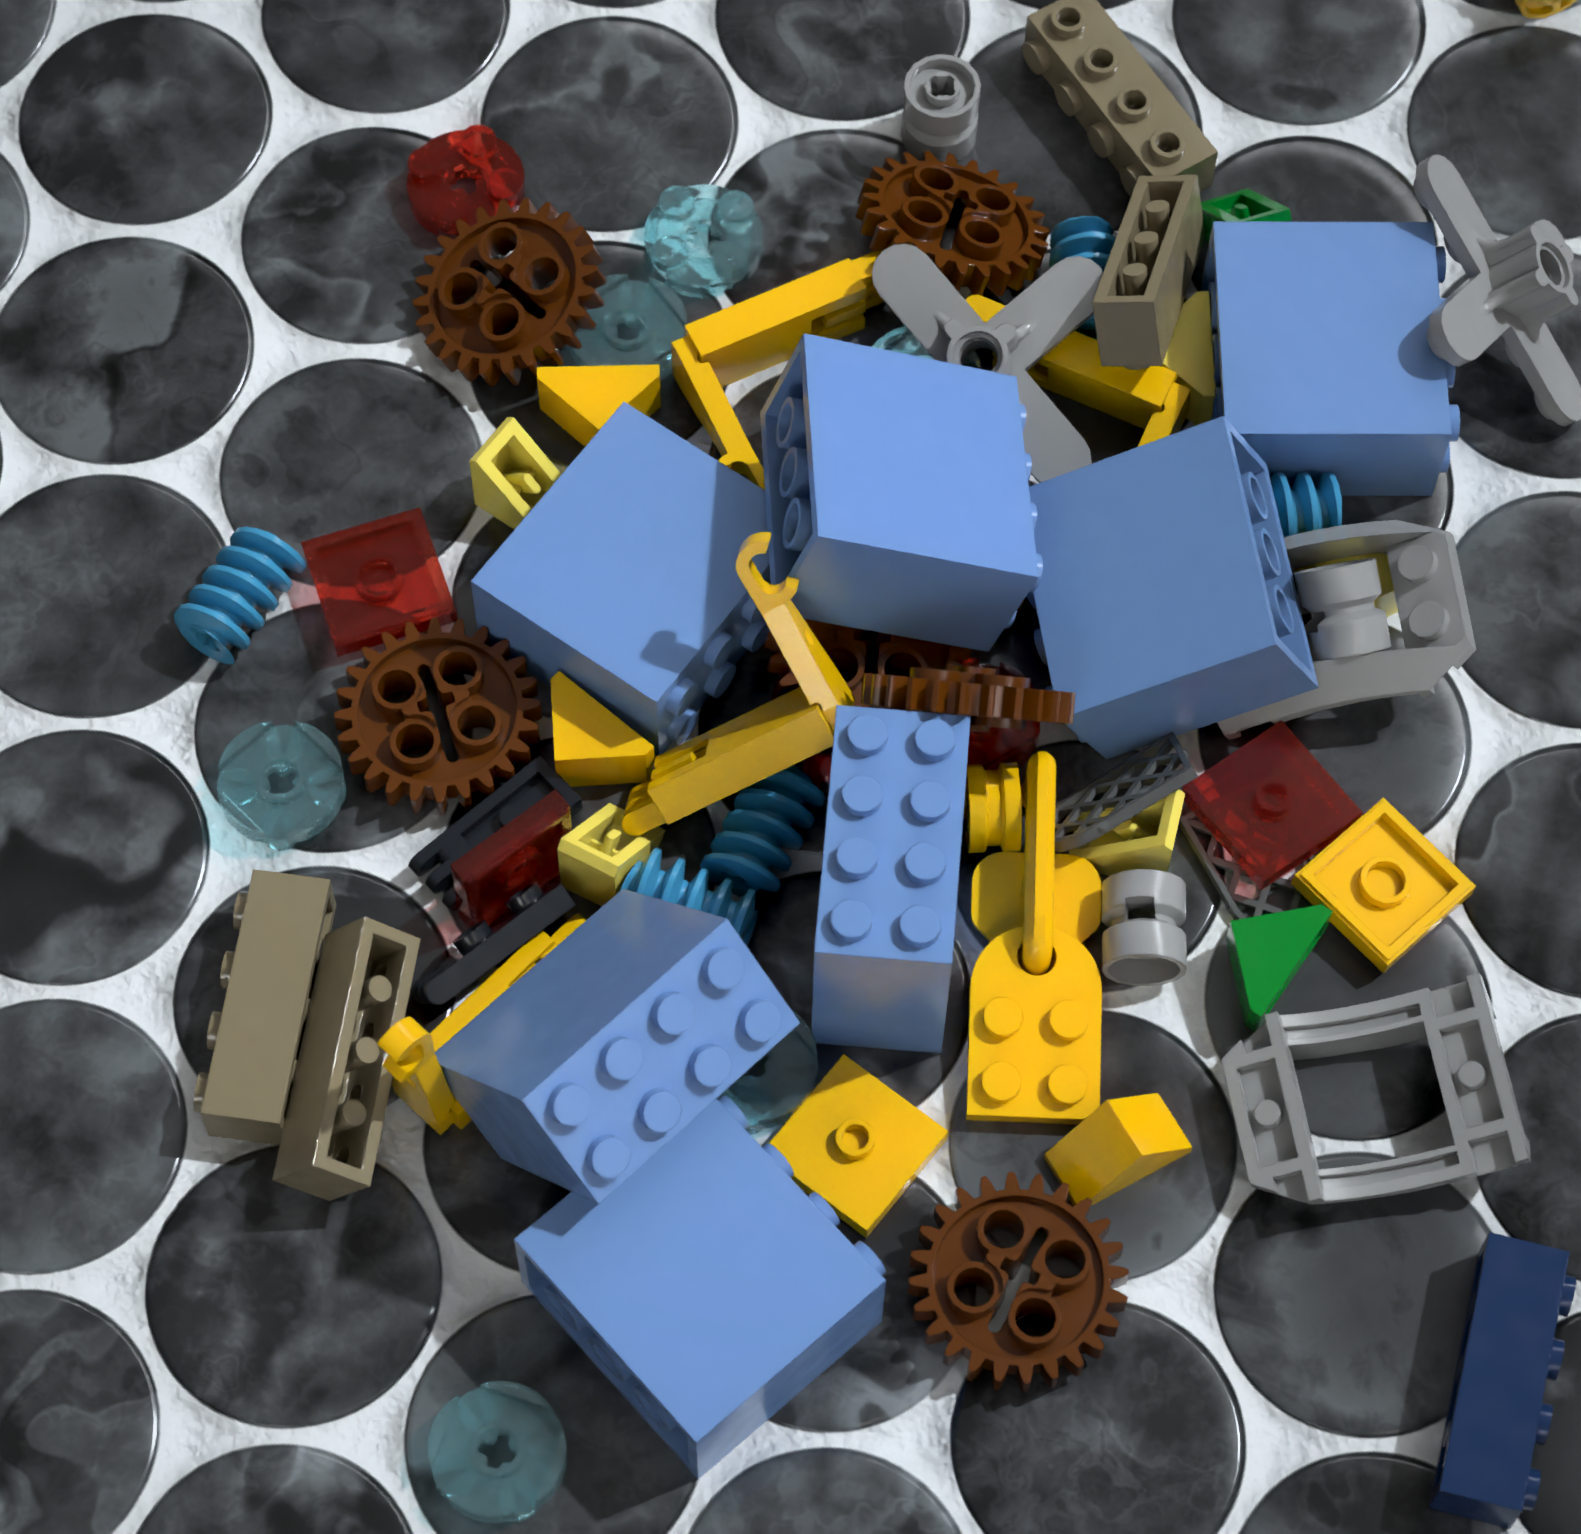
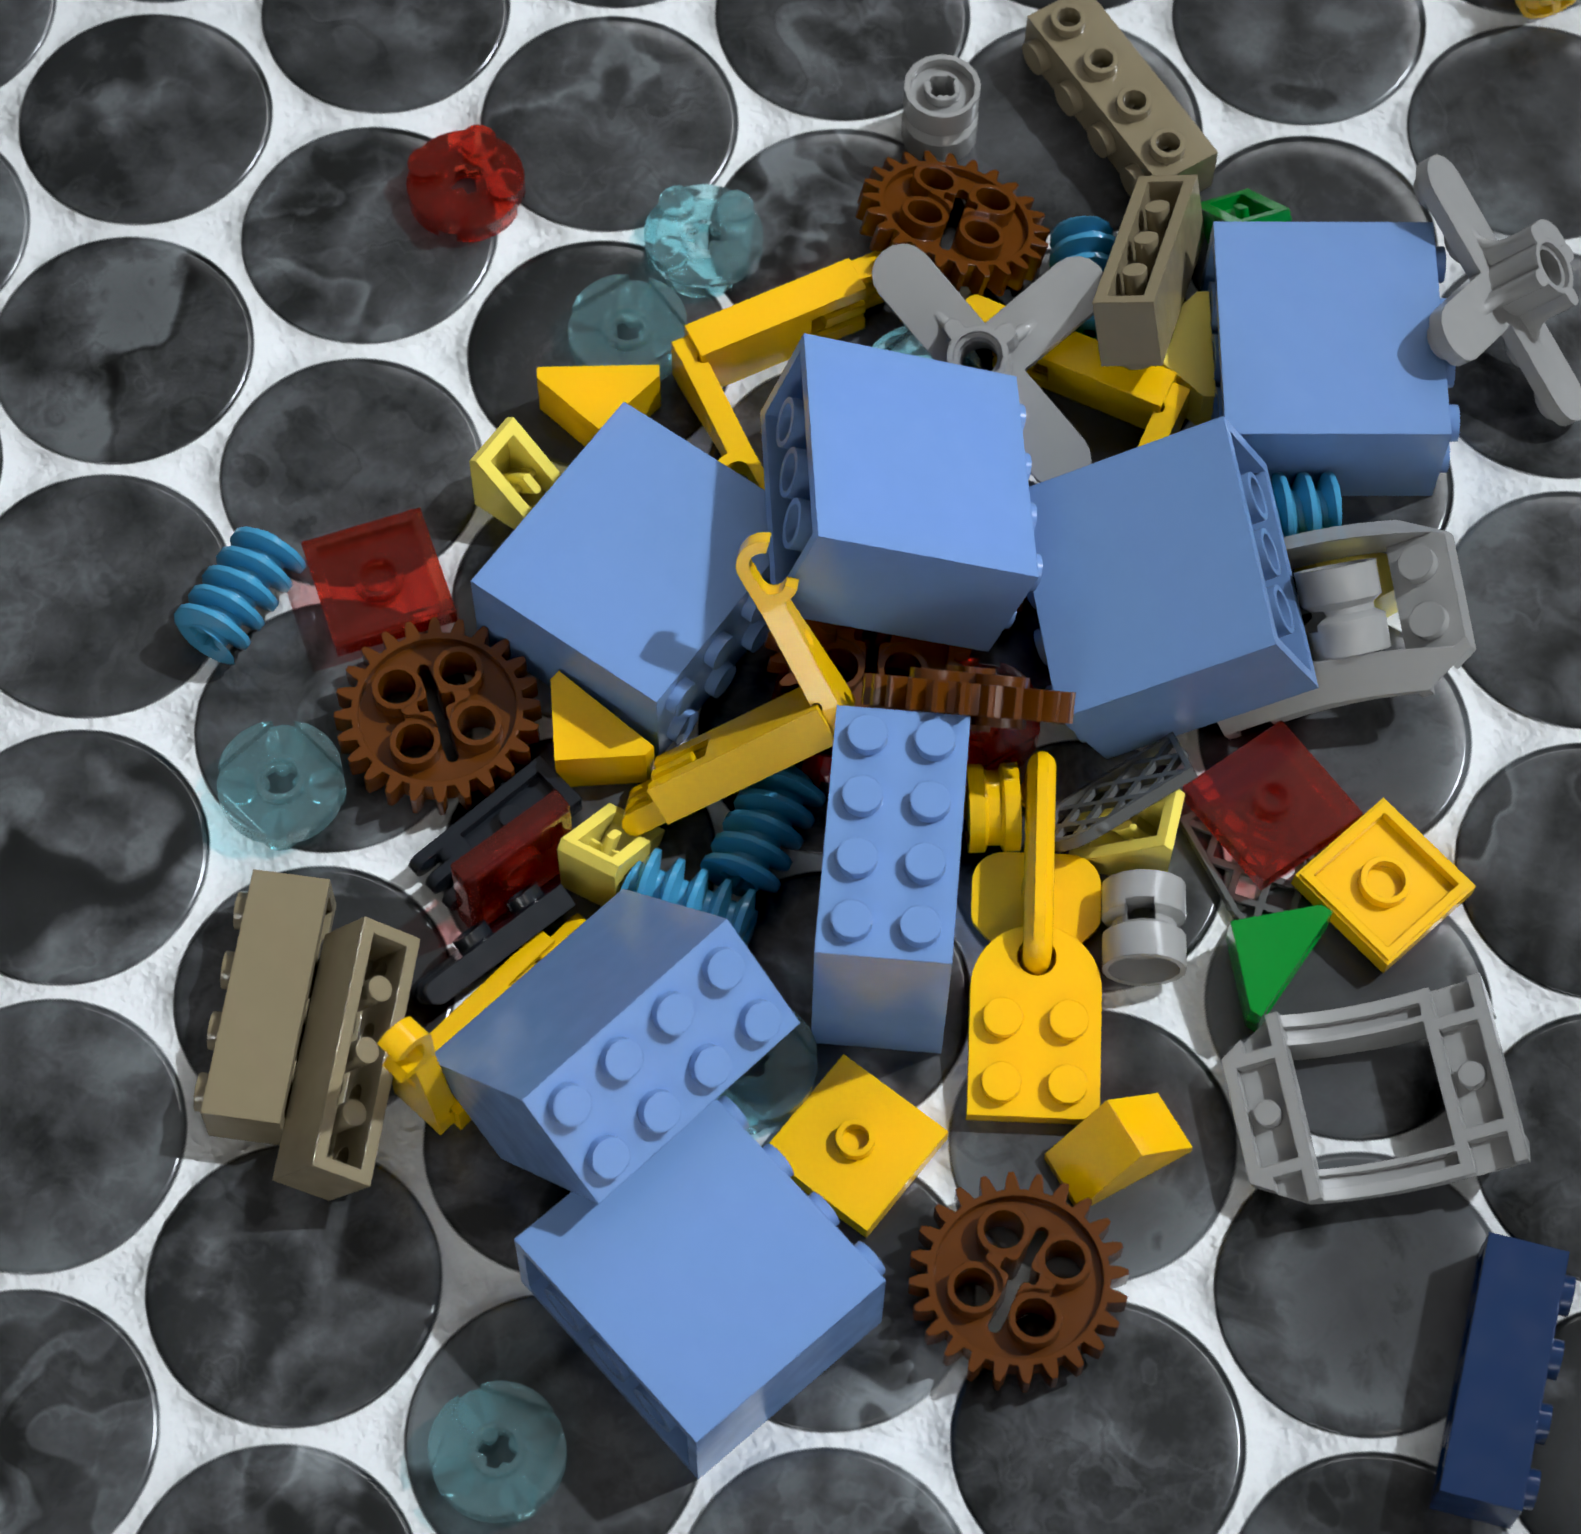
(472, 332): reddish brown gear -> none

